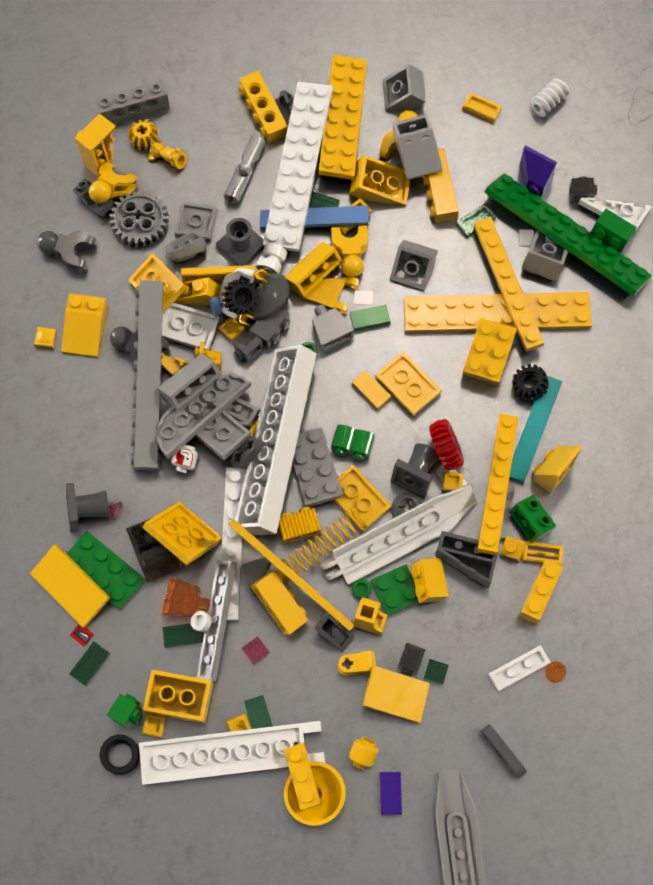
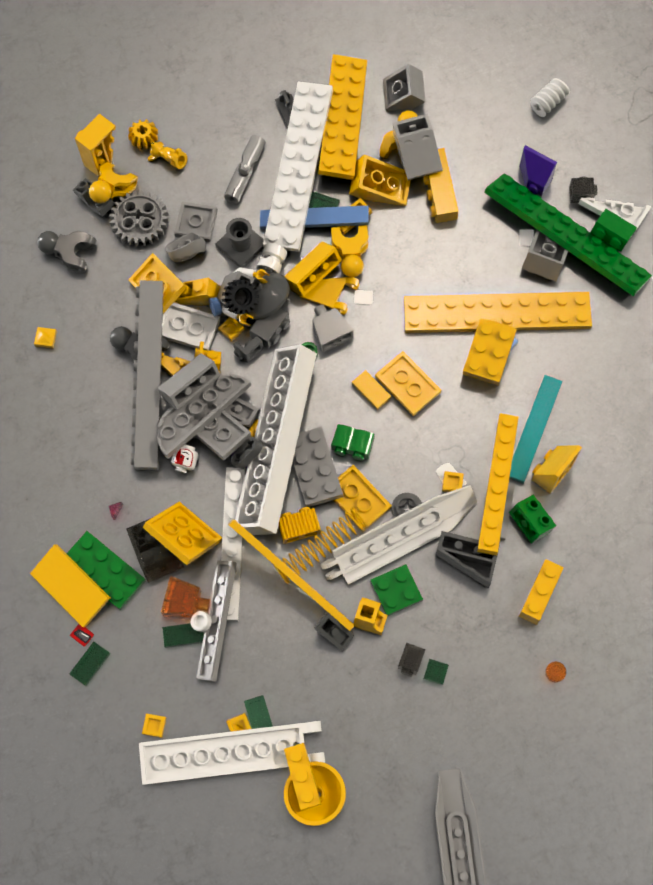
(84, 325): yellow slope -> none
(85, 506): dark grey plant -> none
(104, 754): black tyre -> none
(125, 711): green brick -> none
(133, 101): light grey brick -> none
(178, 696): yellow brick -> none
(213, 273): yellow tile -> none
(255, 84): yellow brick -> none
(255, 570): dark grey slope -> none
(255, 650): clear pink tile -> none
(280, 602): yellow brick -> none
(361, 588): green tile -> none
(361, 663): yellow piece -> none
(363, 752): yellow head -> none
(370, 317): tile -> none
(390, 793): dark purple tile -> none
(396, 694): yellow tile -> none
(413, 264): light grey slope -> none
(414, 474): dark grey plant -> none
(429, 580): yellow brick -> none
(446, 444): red gear -> none
(466, 224): clear green tile -> none
(482, 107): yellow tile -> none
(503, 751): dark grey beam -> none
(508, 284): yellow plate -> none
(513, 548): yellow plate -> none
(519, 668): white tile -> none
(525, 558): yellow tile -> none
(526, 373): black tyre -> none

